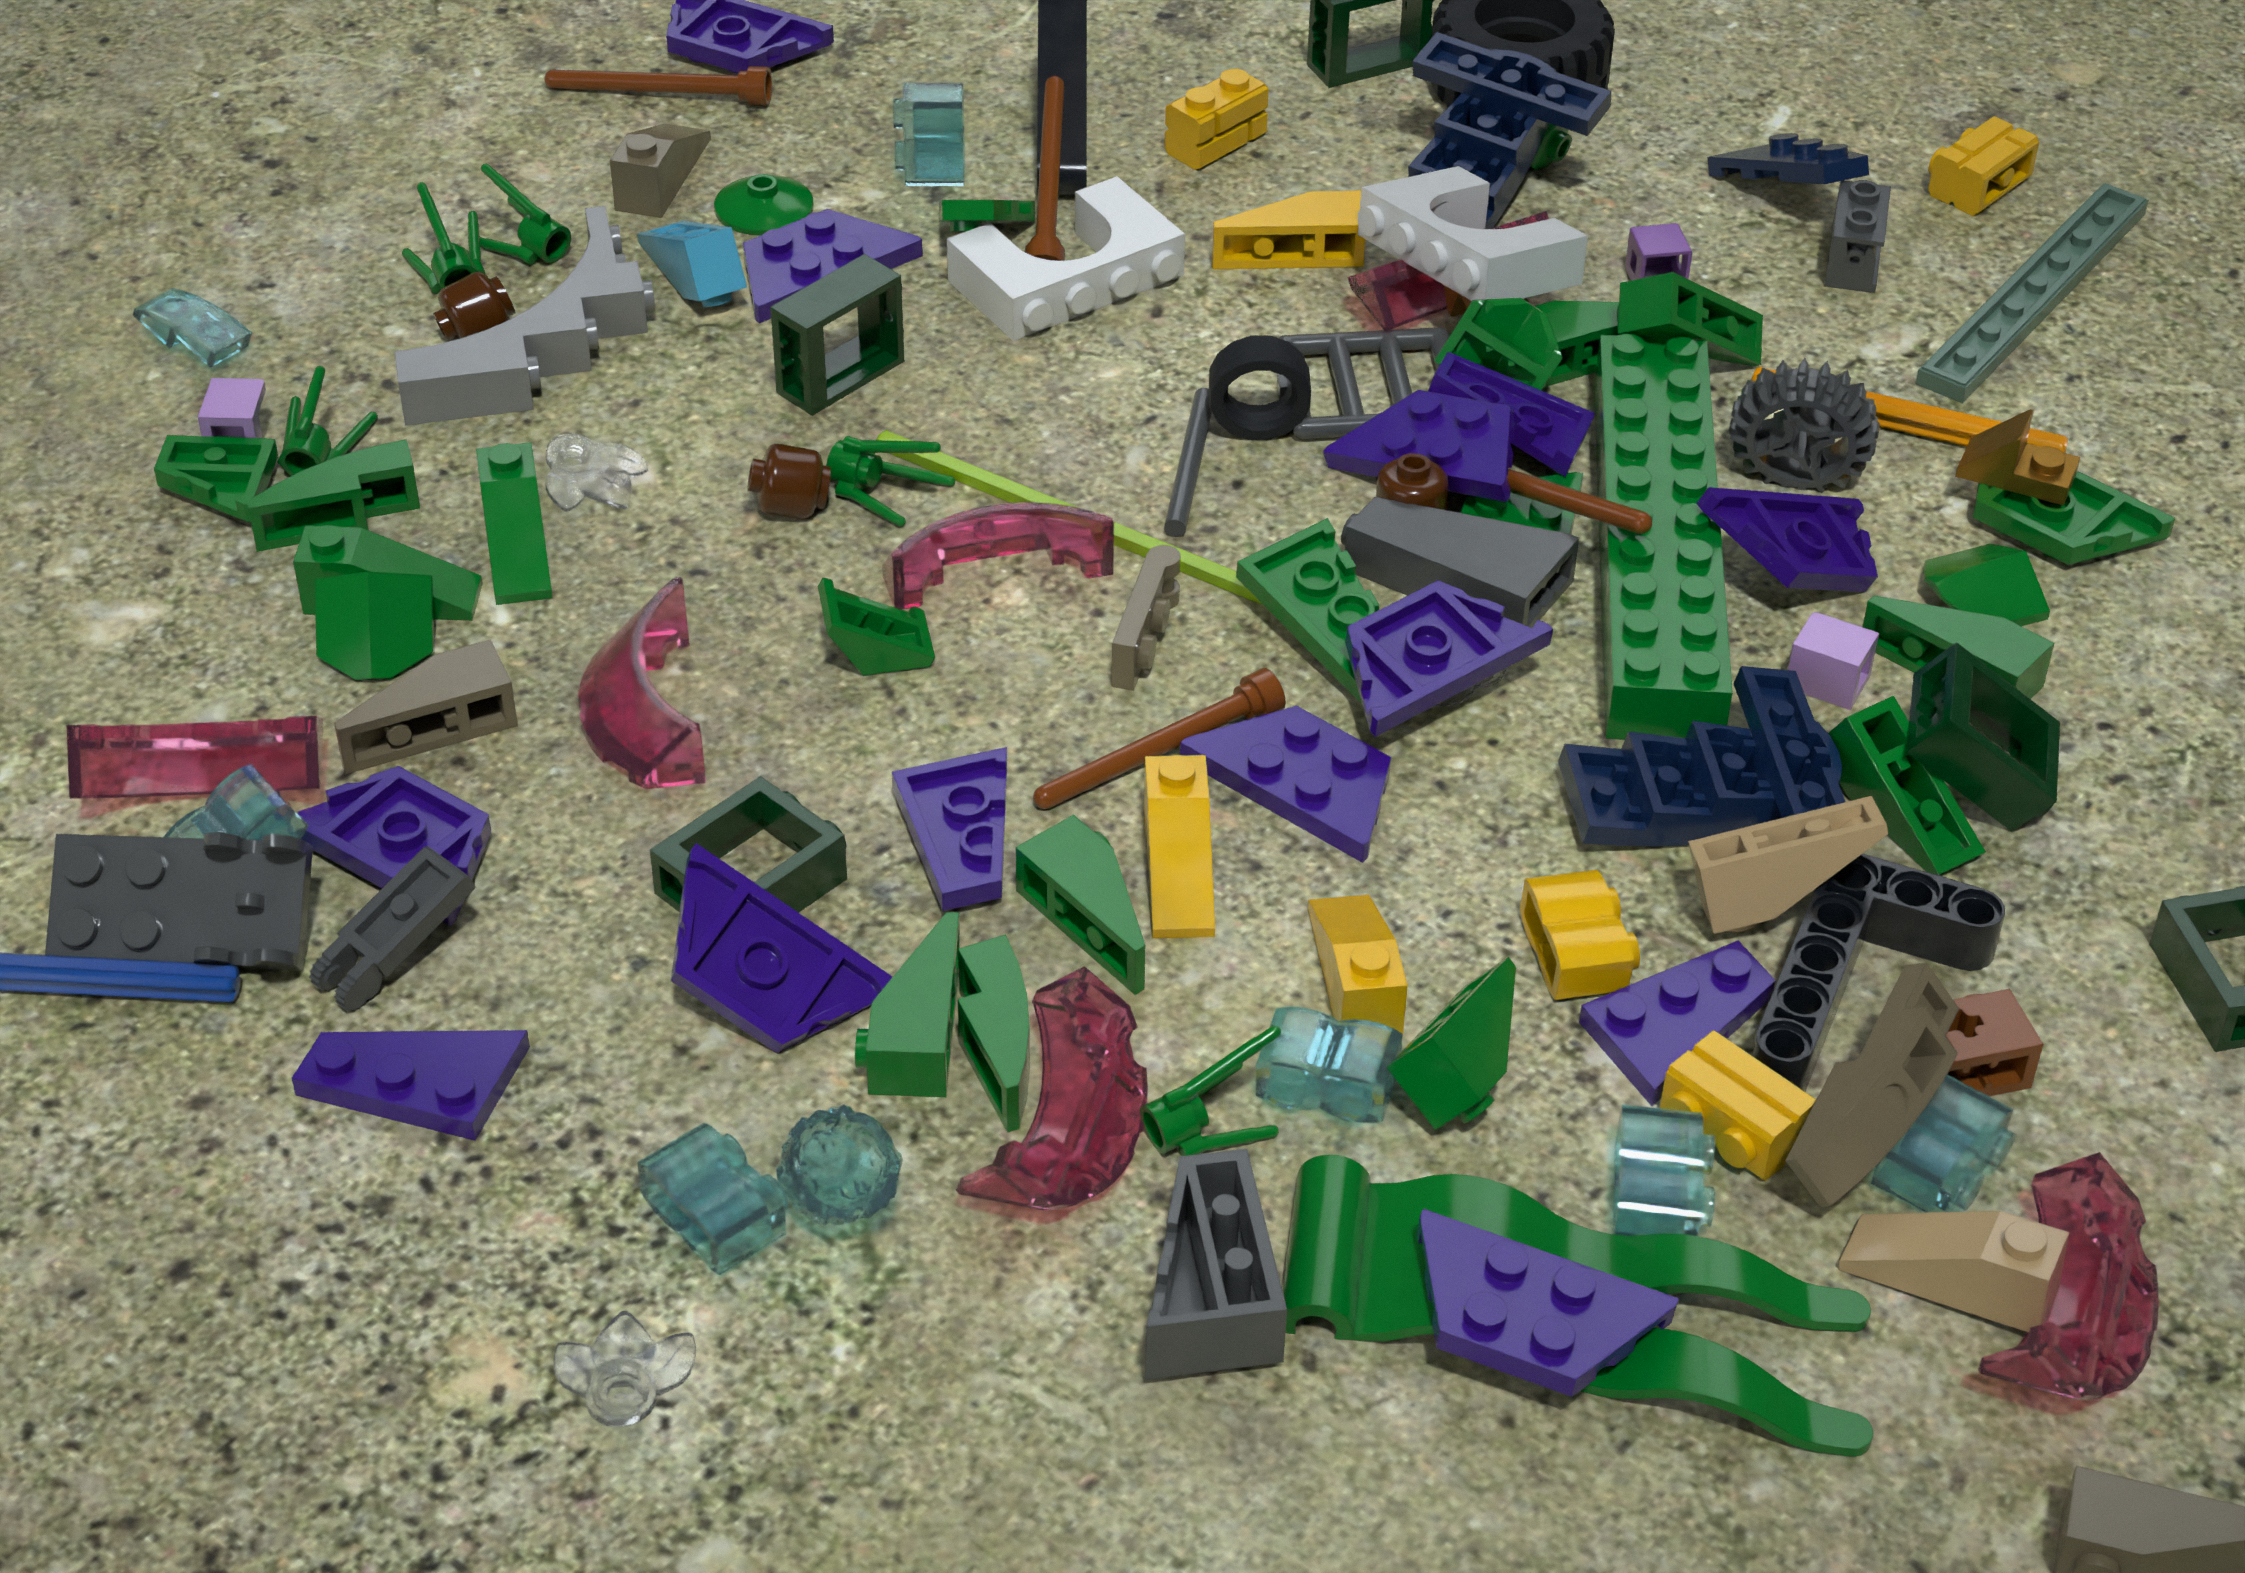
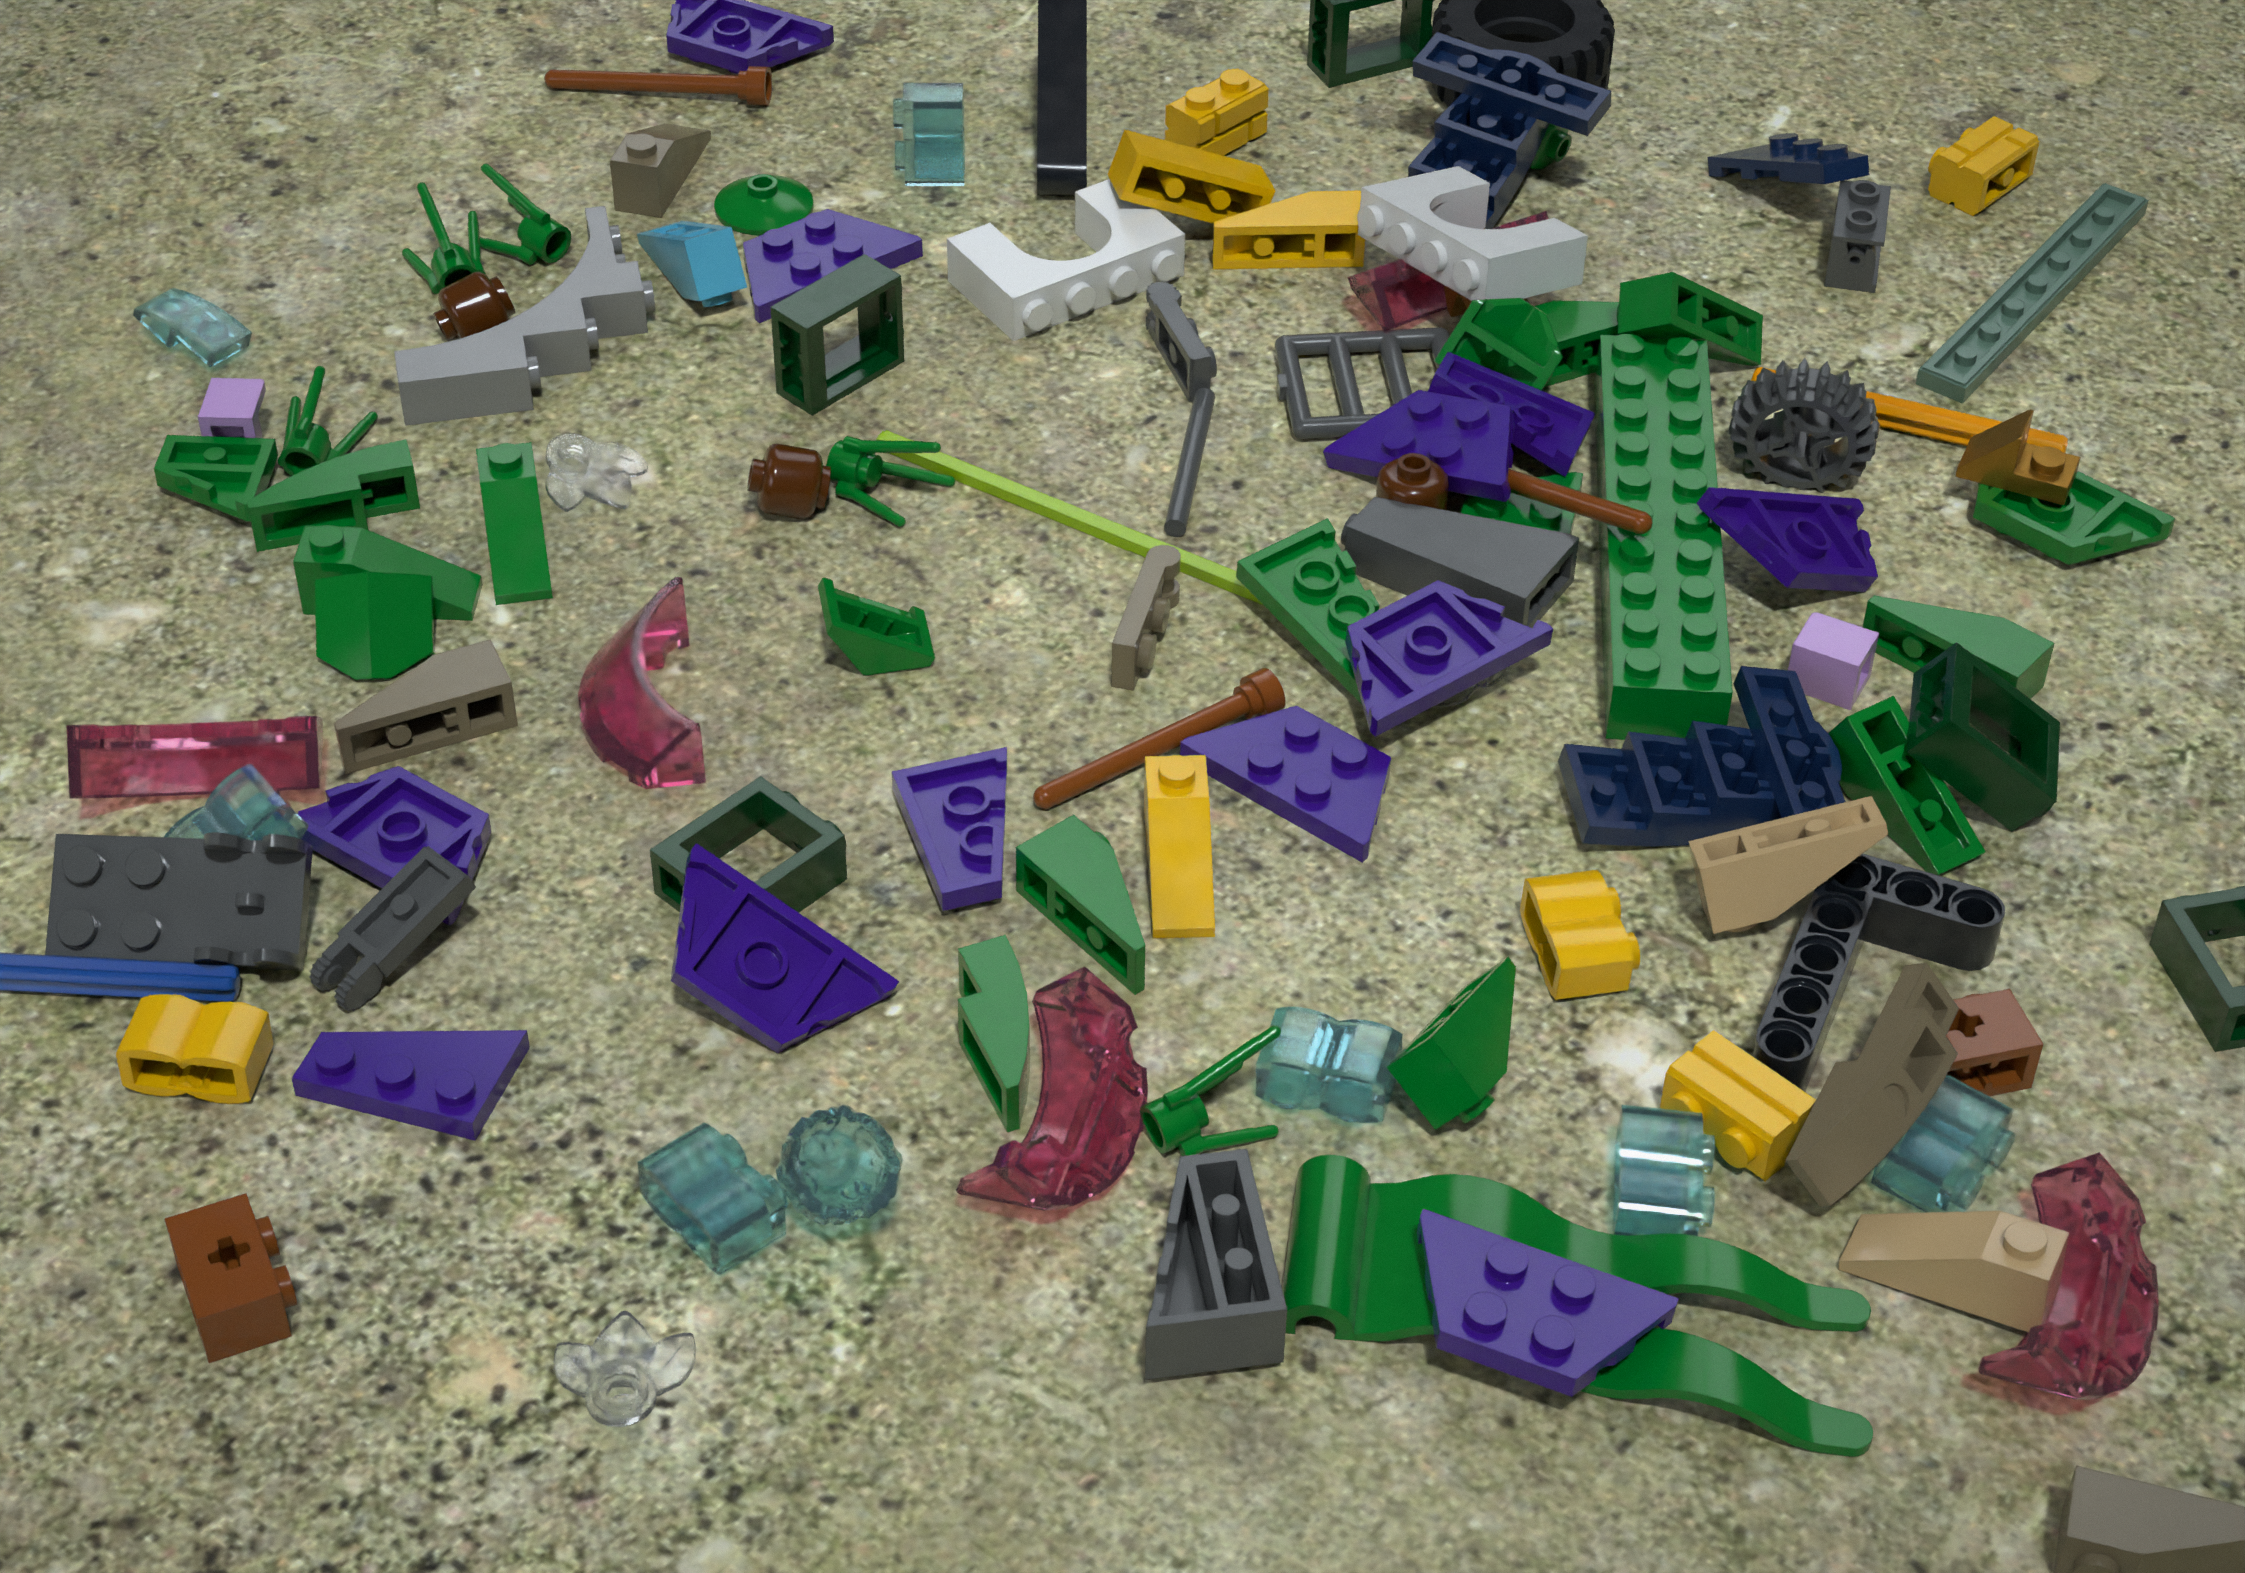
(195, 1048): none -> yellow brick
(230, 1277): none -> dark orange brick
(914, 1020): green slope -> none
(969, 214): green wing -> none
(995, 533): clear pink windscreen -> none
(1045, 243): dark orange piece -> none
(1179, 340): none -> dark grey hinge
(1186, 179): none -> yellow brick
(1259, 354): black tyre -> none
(1359, 960): yellow slope -> none
(1656, 251): medium lavender piece -> none
(1670, 1012): dark purple wing -> none
(1989, 582): green slope -> none

